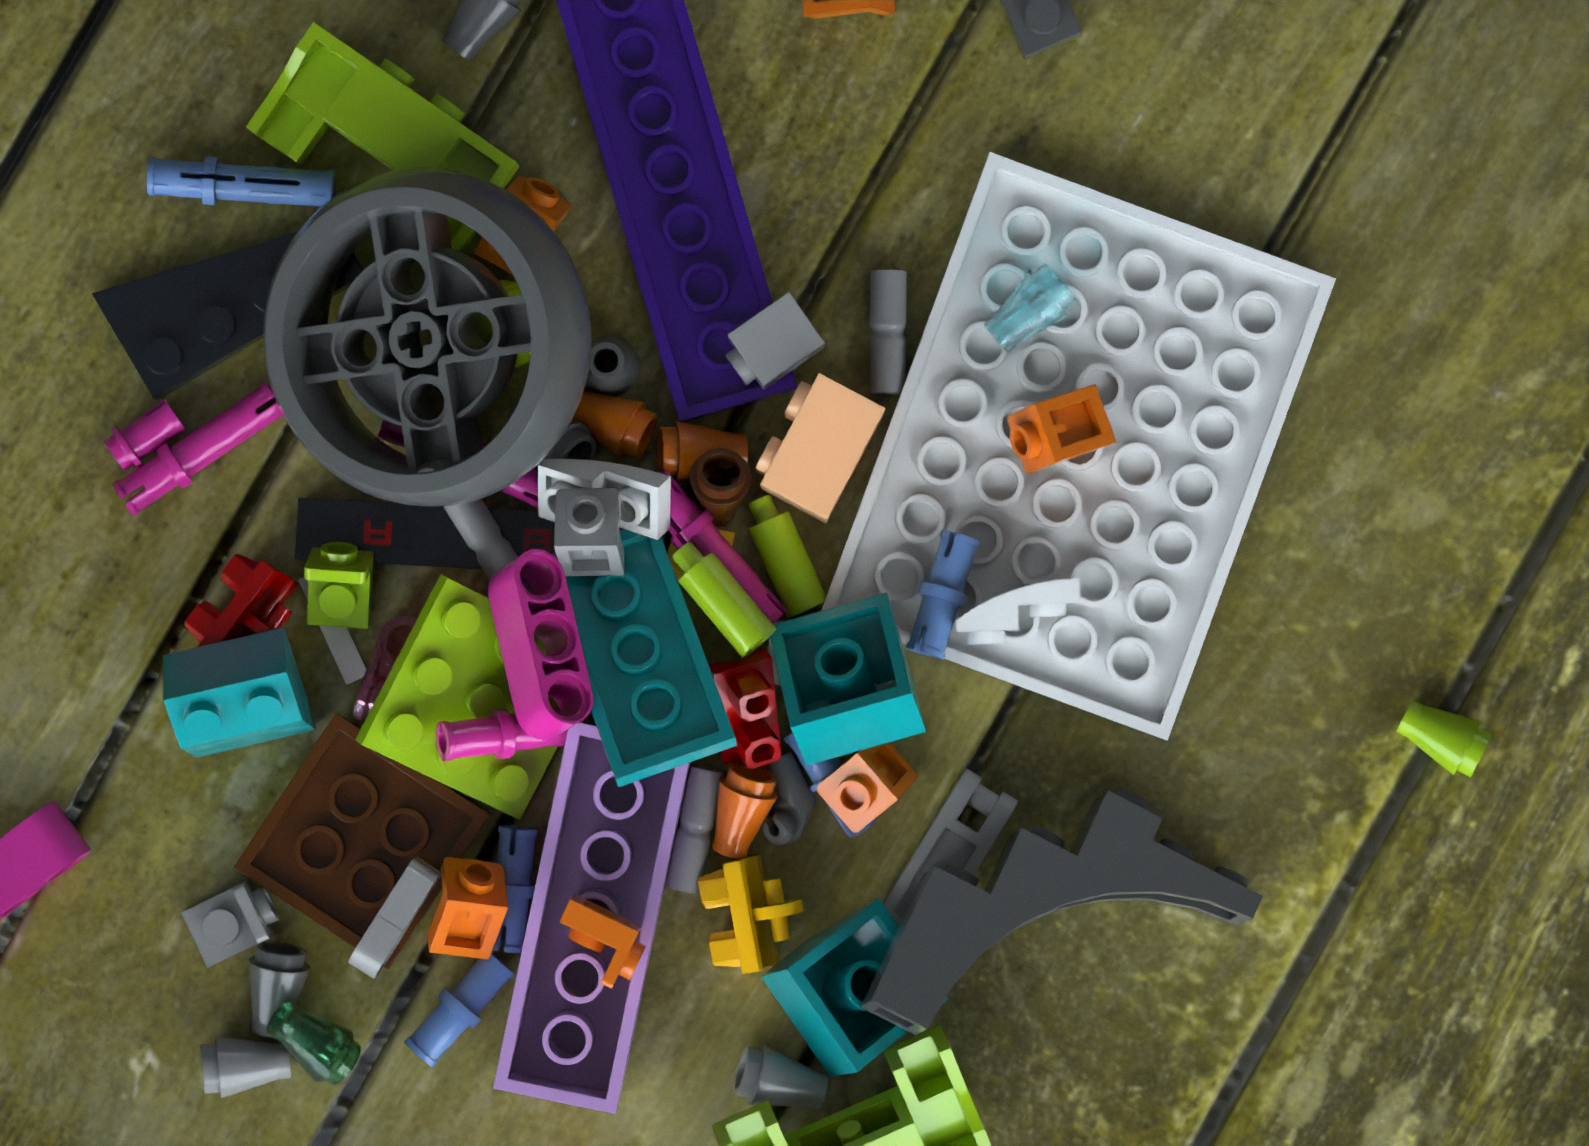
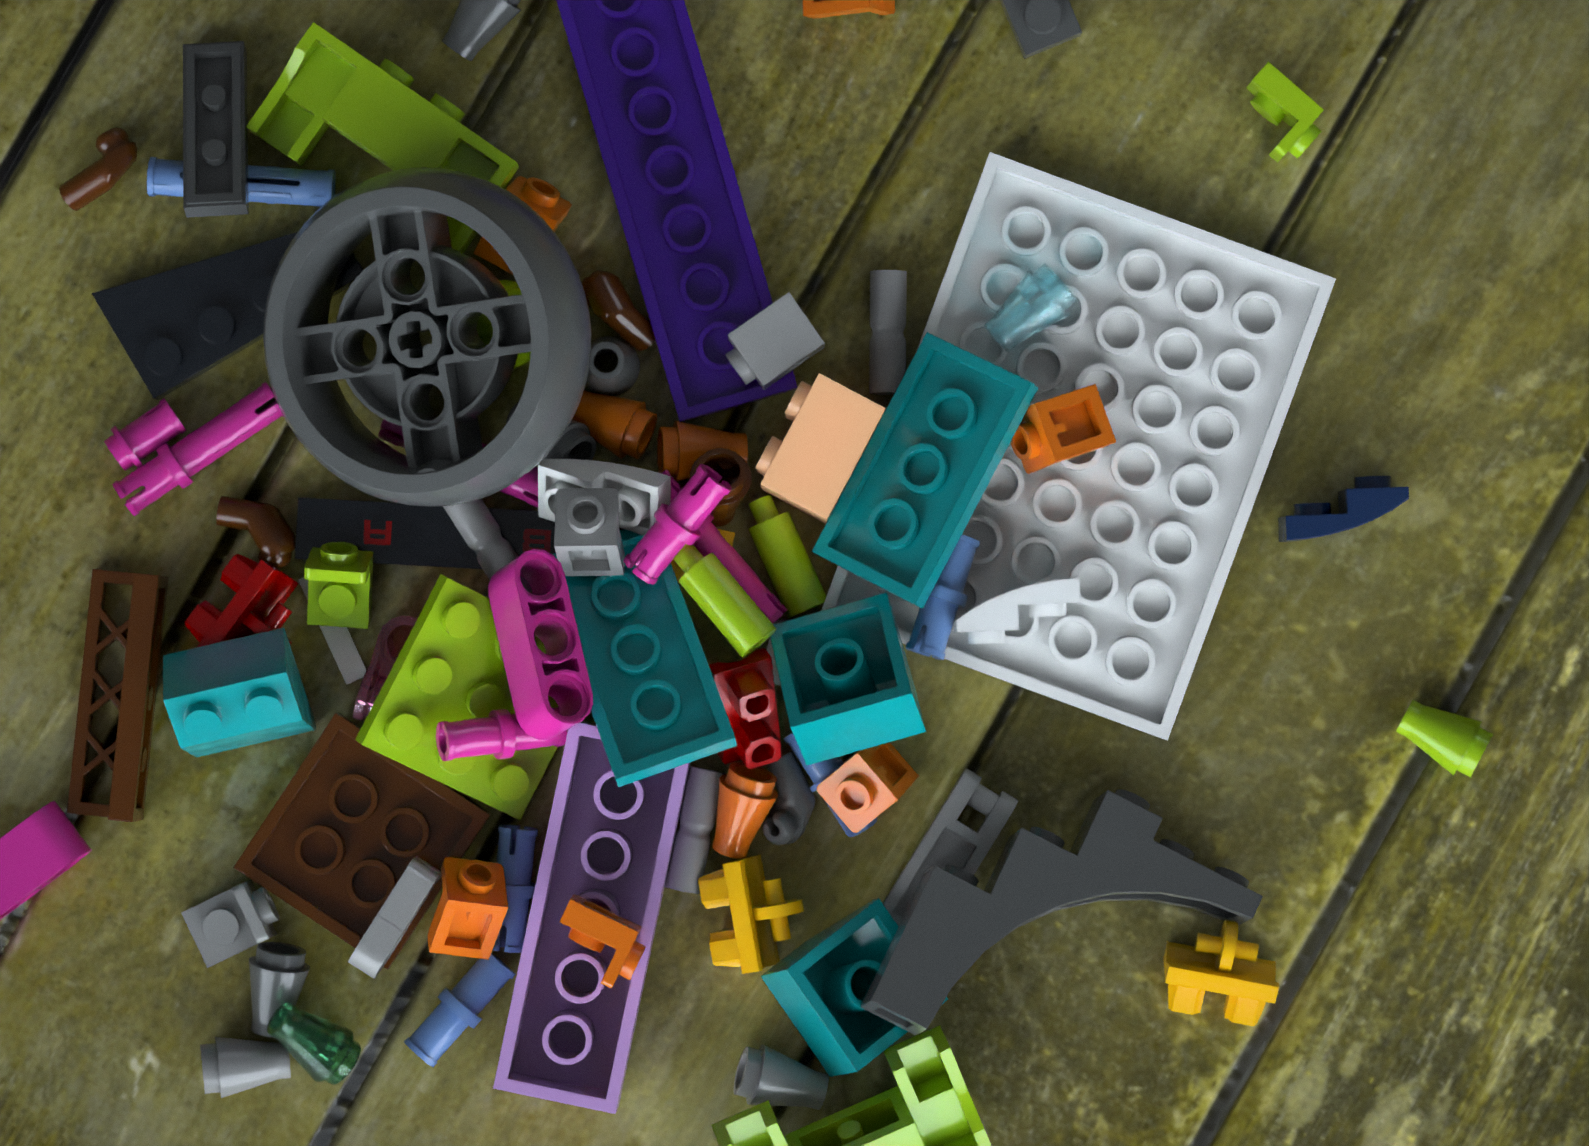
(103, 174): none -> reddish brown arm
(136, 701): none -> reddish brown fence
(215, 129): none -> dark grey tile
(264, 524): none -> reddish brown arm
(613, 305): none -> reddish brown arm
(677, 524): none -> dark pink pin
(925, 469): none -> teal plate
(1223, 967): none -> yellow hips
(1281, 100): none -> lime bracket
(1366, 502): none -> dark blue slope

